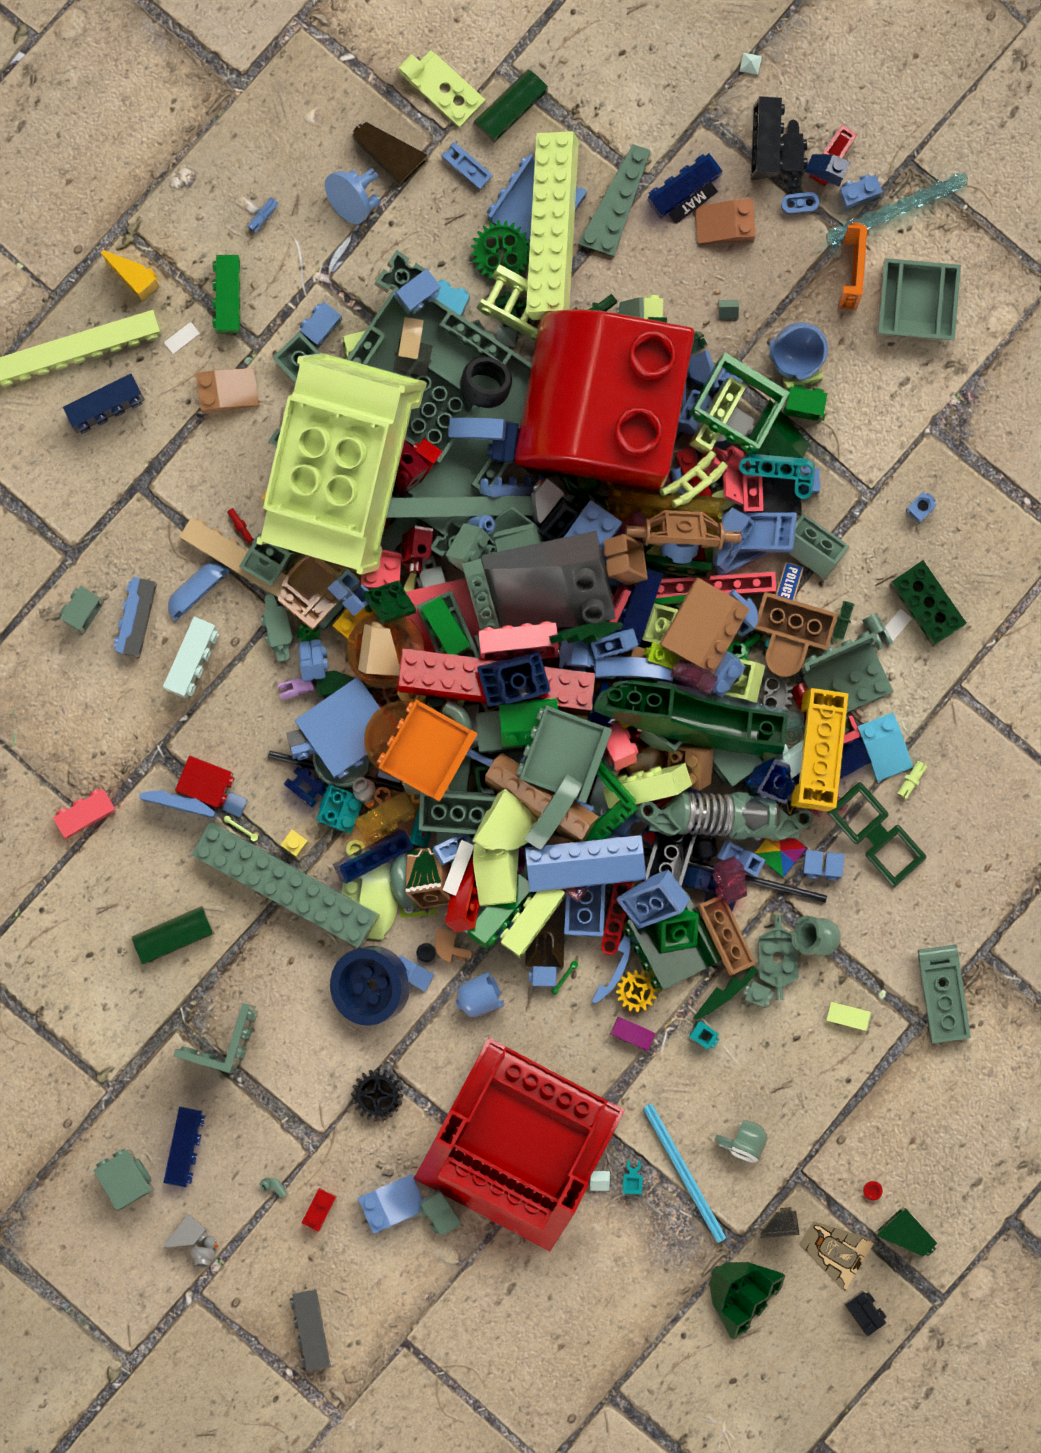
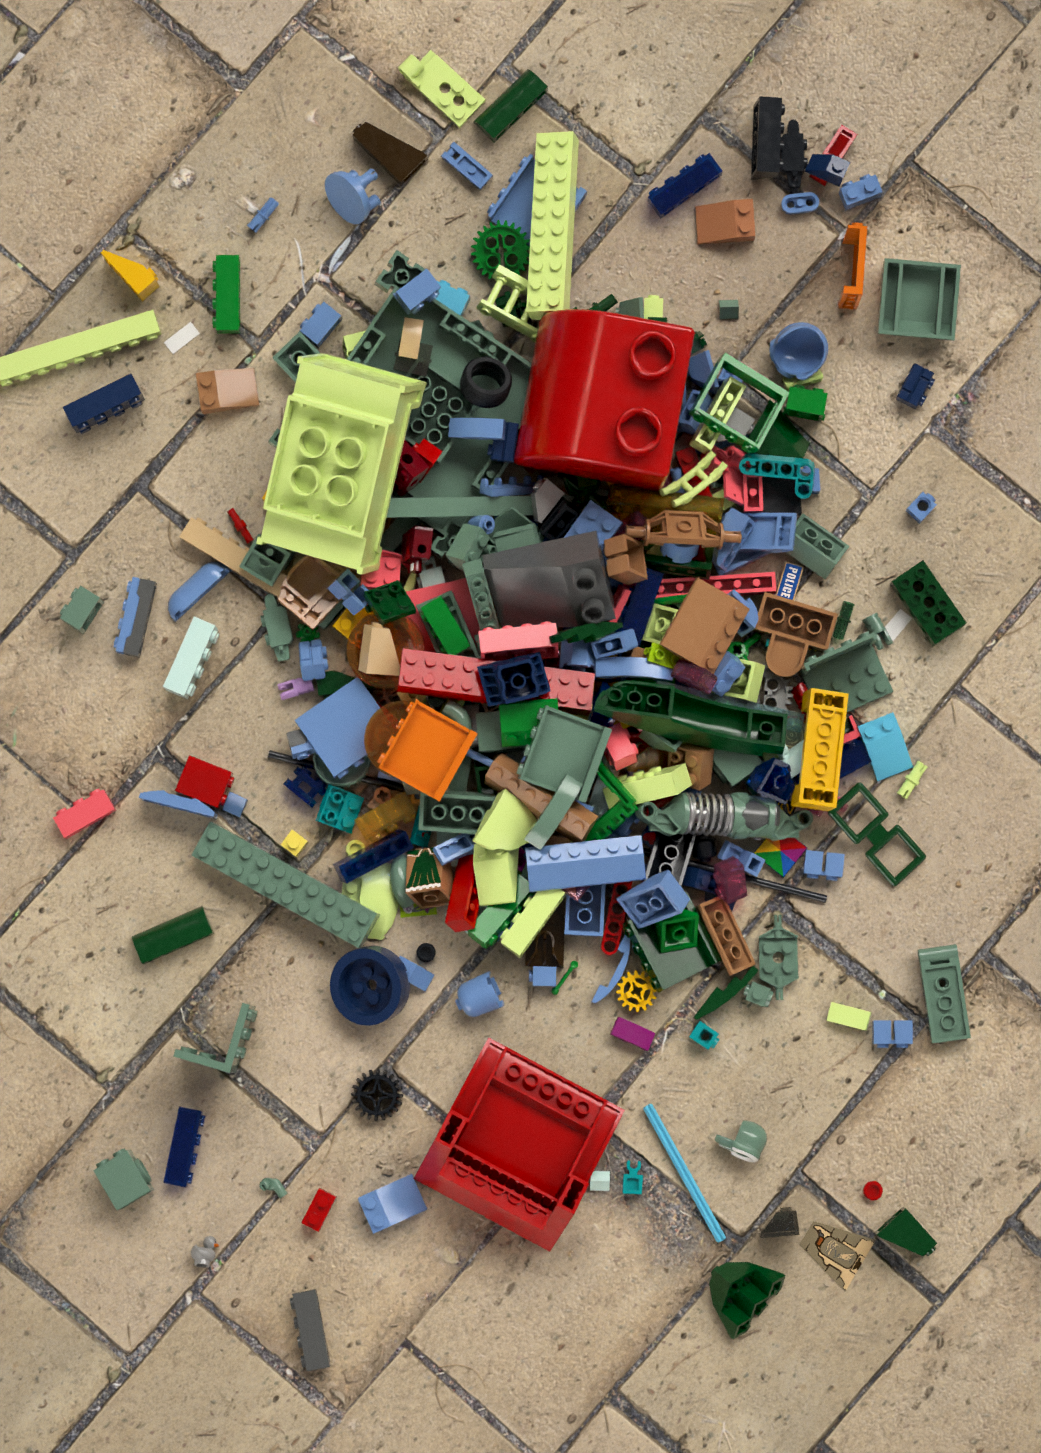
(187, 1233): light grey slope -> none
(254, 837): yellowish green hinge -> none
(364, 791): light grey animal -> none
(440, 1213): sand green brick -> none
(445, 946): medium nougat brick -> none
(458, 867): white sticker -> none
(506, 336): light aqua slope -> none
(611, 215): sand green wing -> none
(693, 202): black sticker -> none
(750, 63): light aqua slope -> none
(816, 936): sand green tile -> none
(865, 1312): black brick -> none
(901, 206): clear light blue plate -> none
(901, 1029): none -> medium blue piece
(915, 386): none -> dark blue brick

